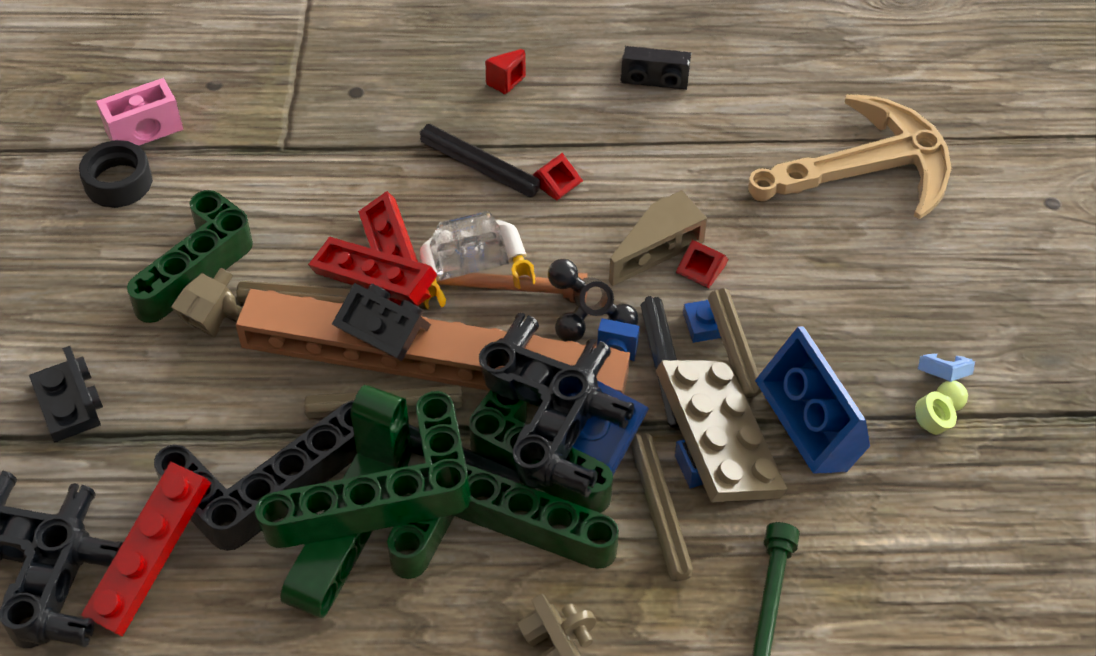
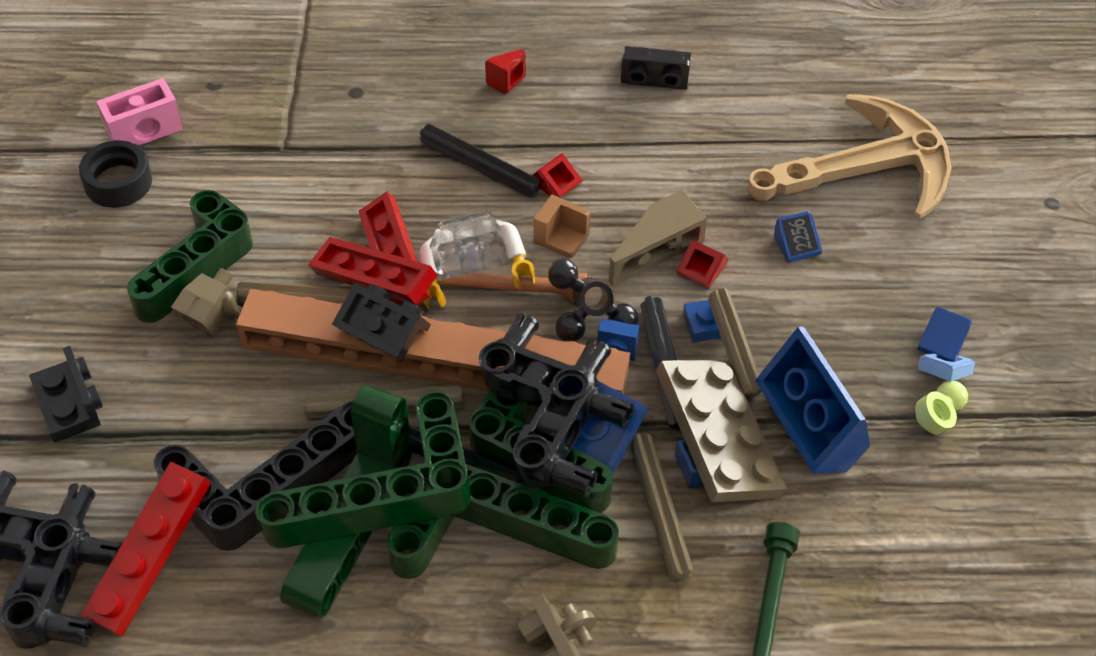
(561, 226): none -> medium nougat panel
(797, 236): none -> slope
(945, 334): none -> blue slope

